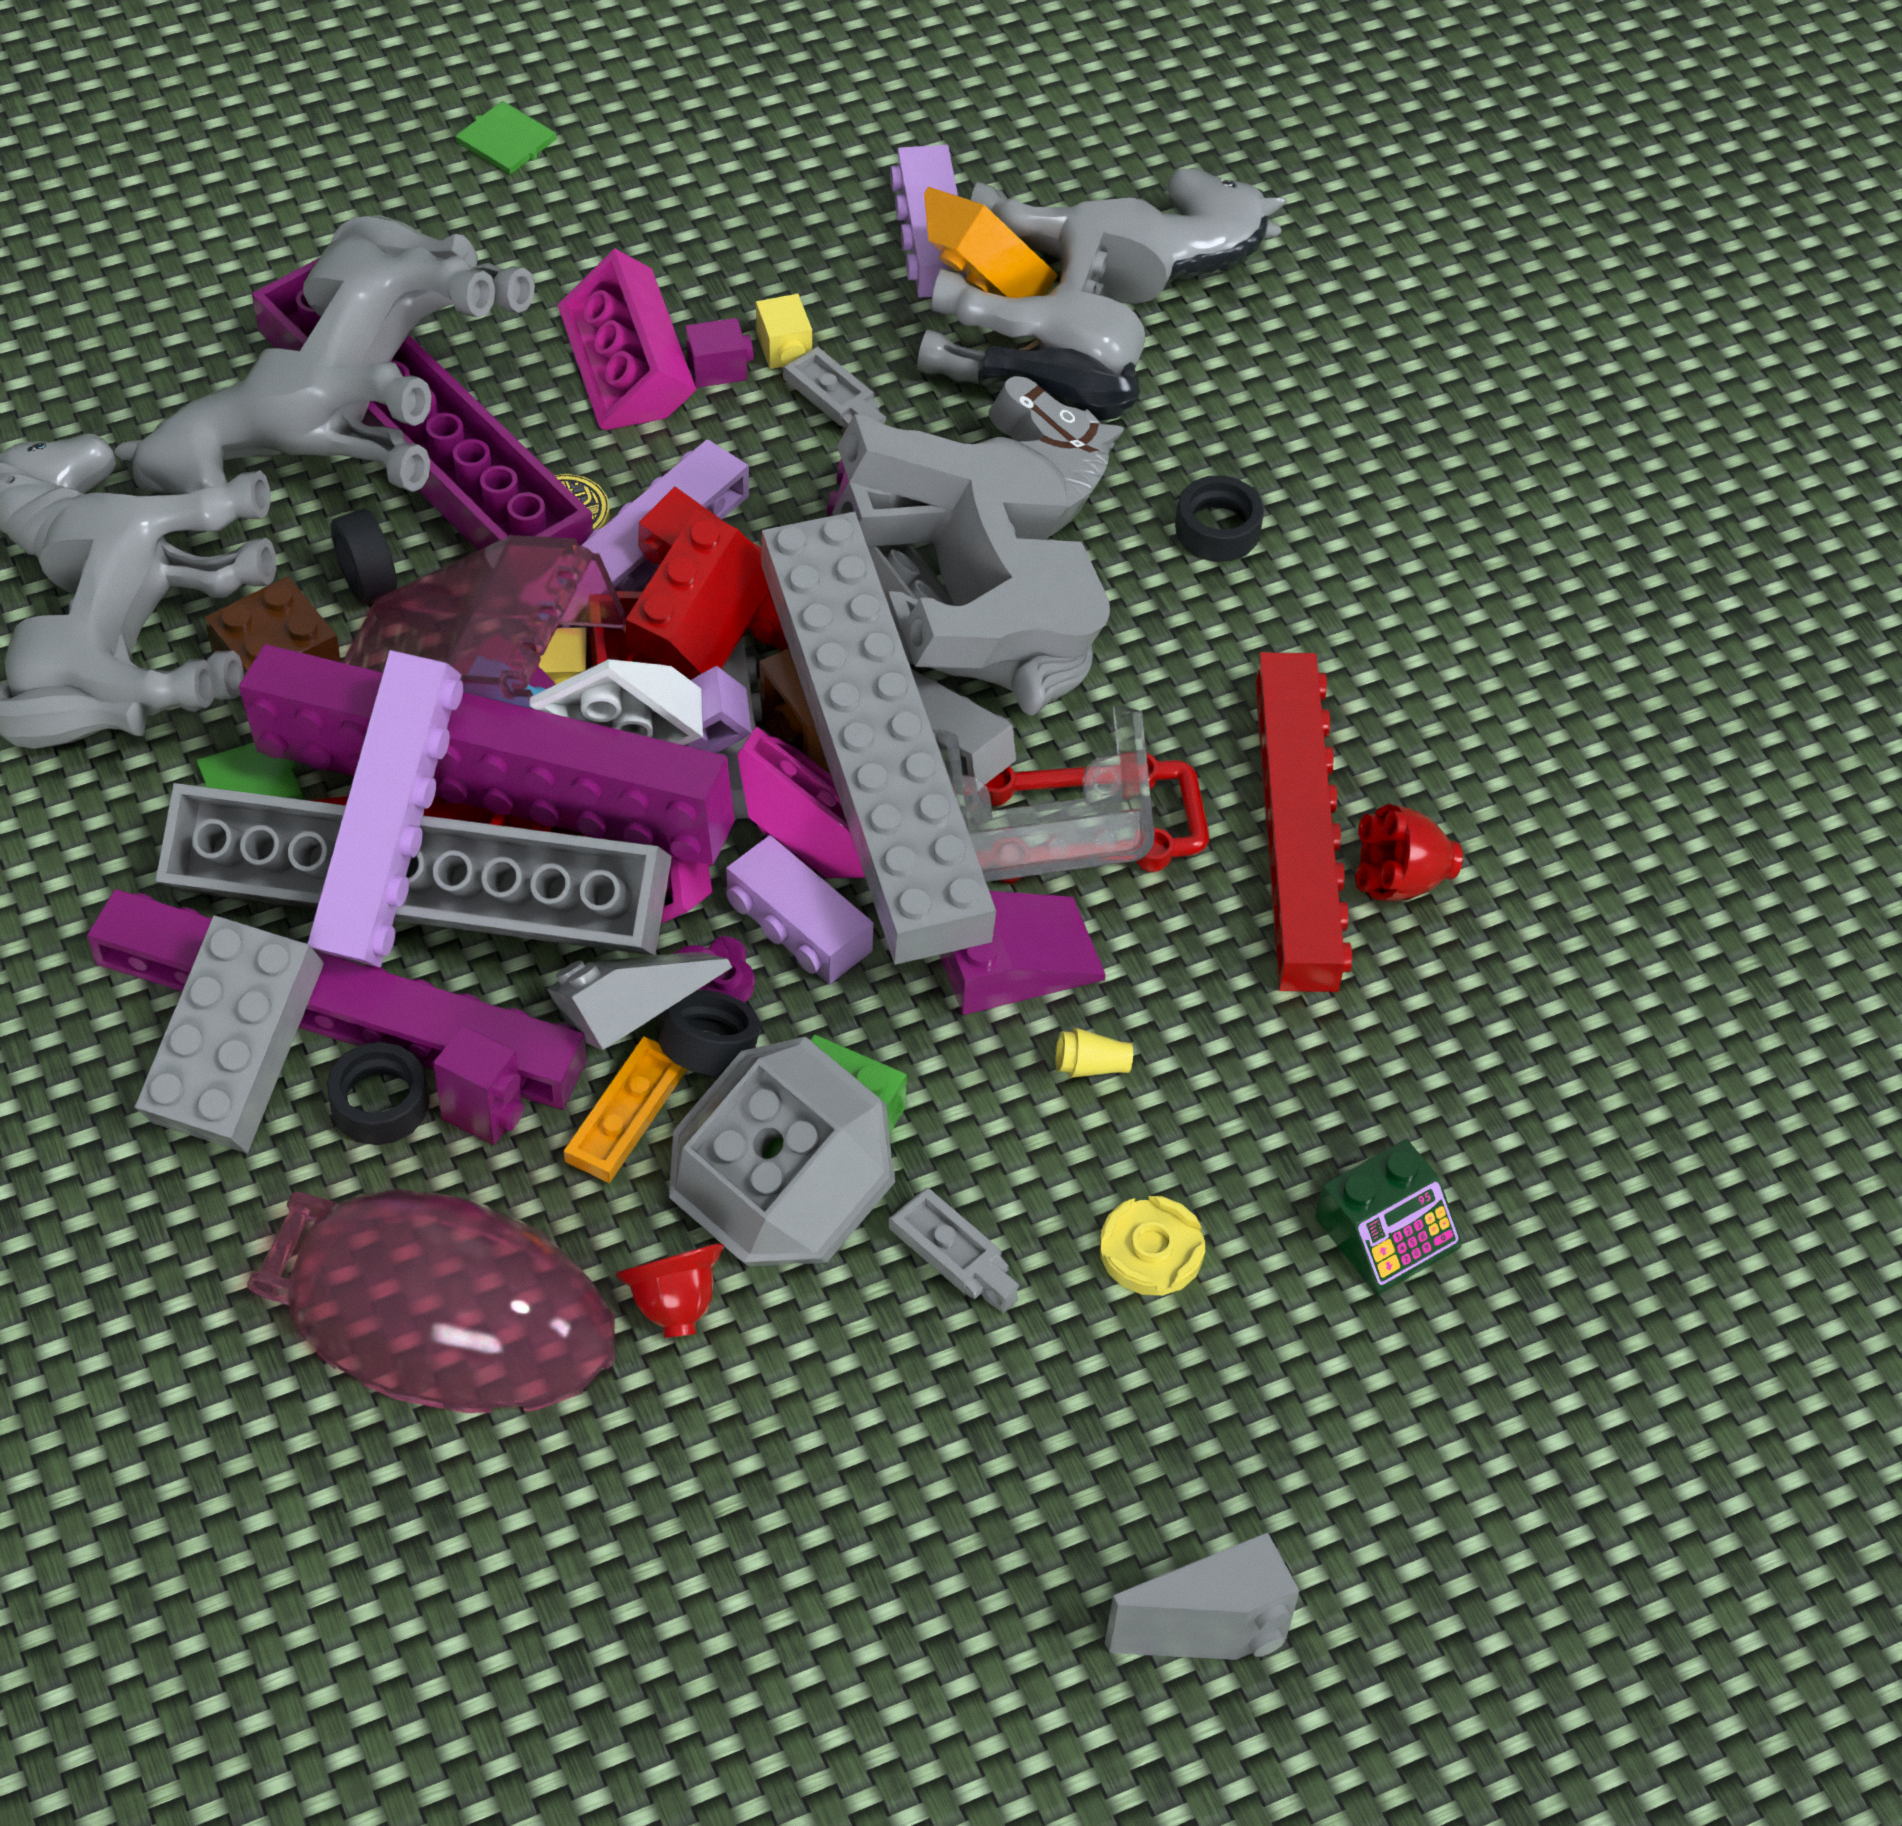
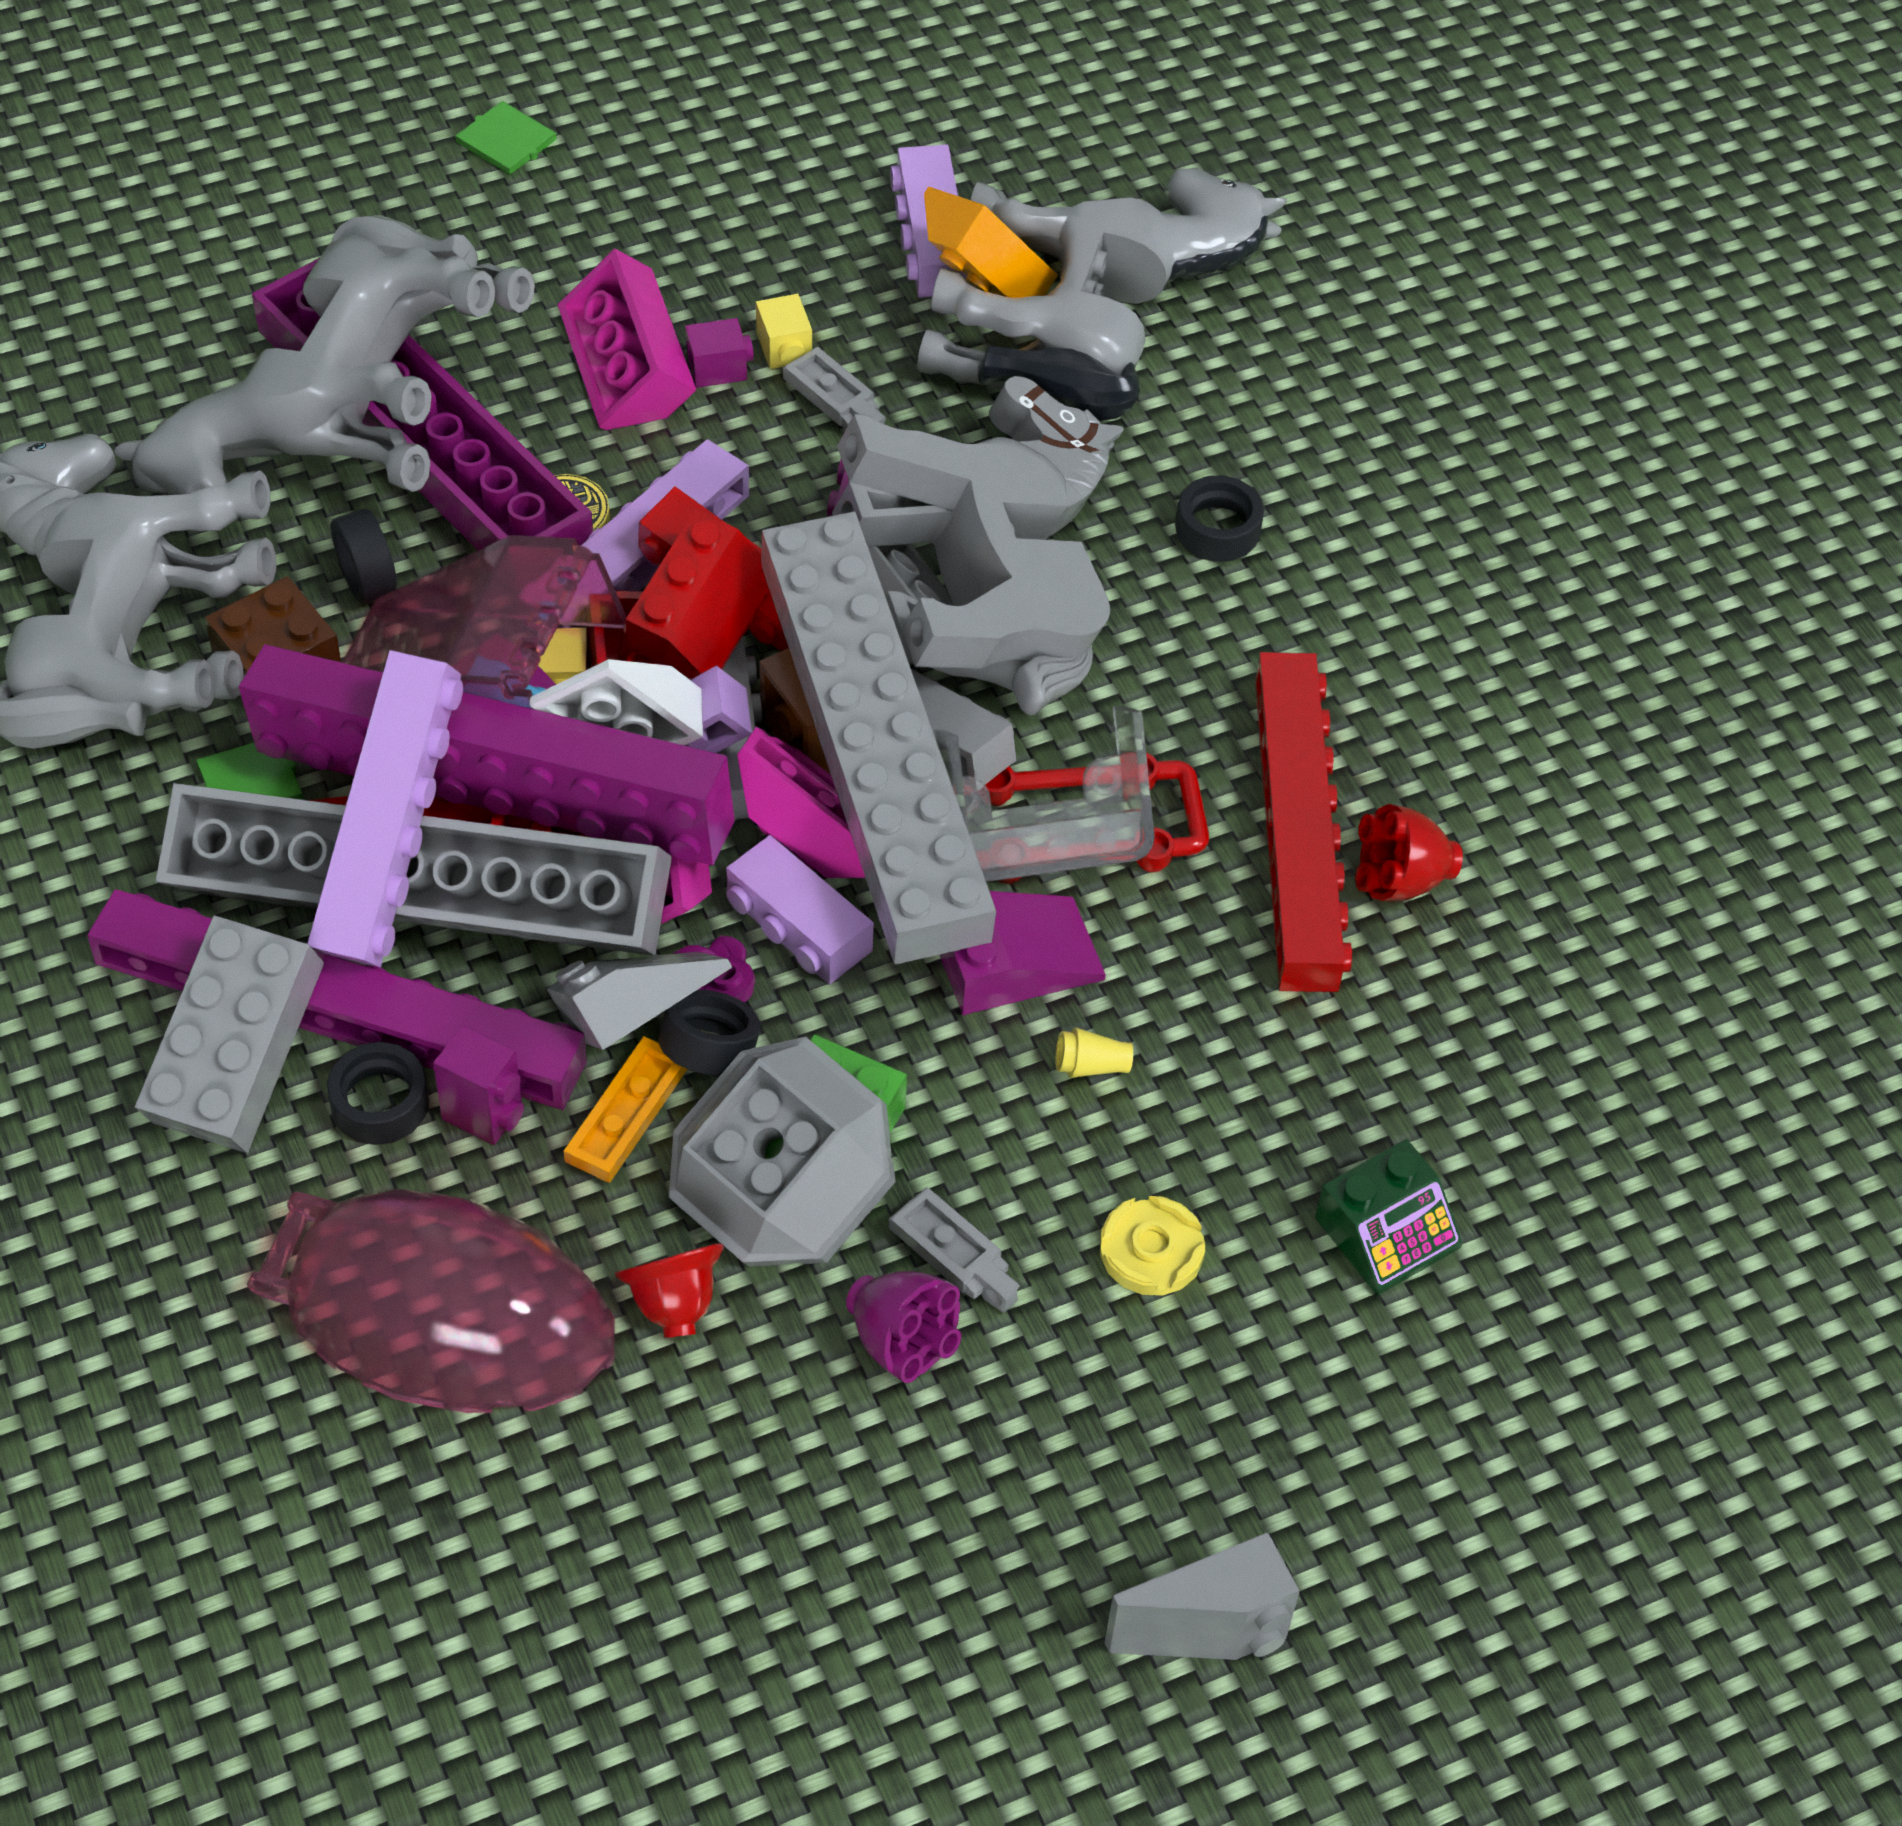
(906, 1320): none -> magenta piece

